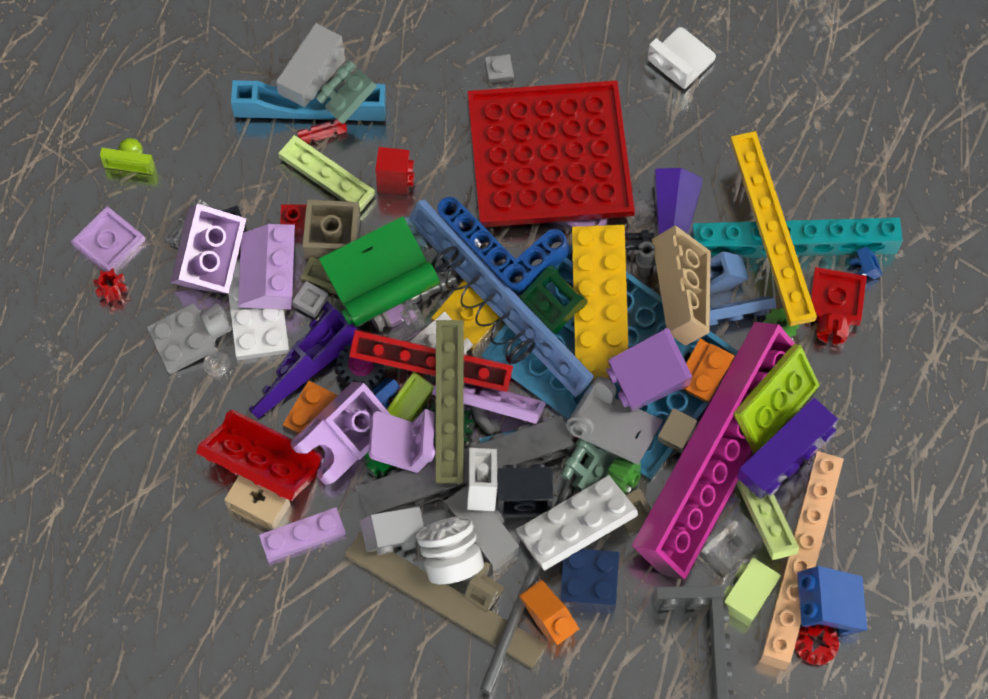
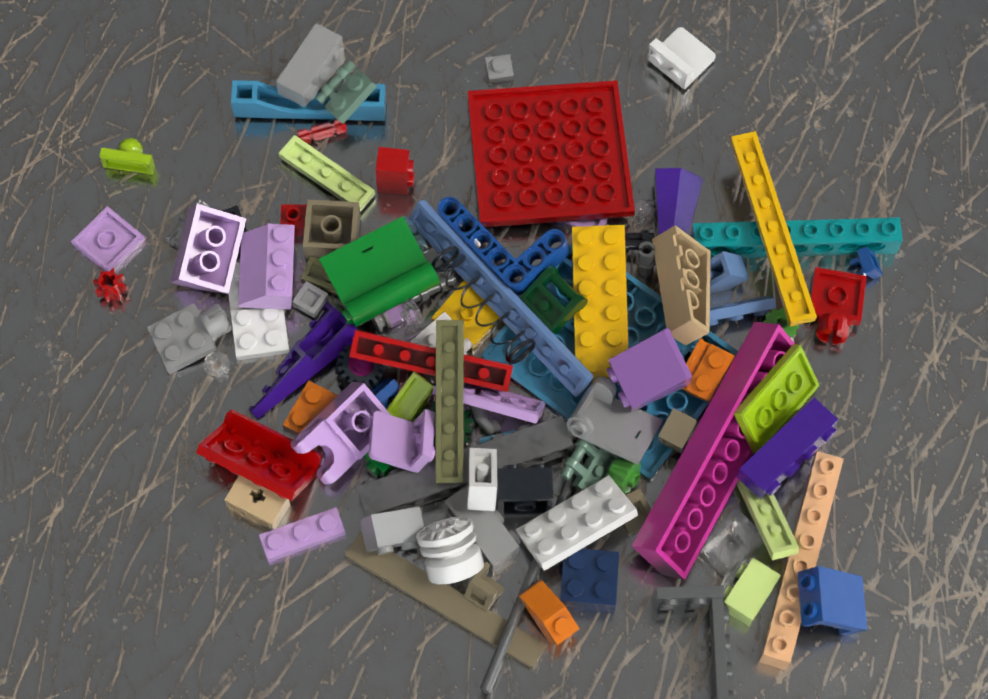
(822, 654): red gear -> none

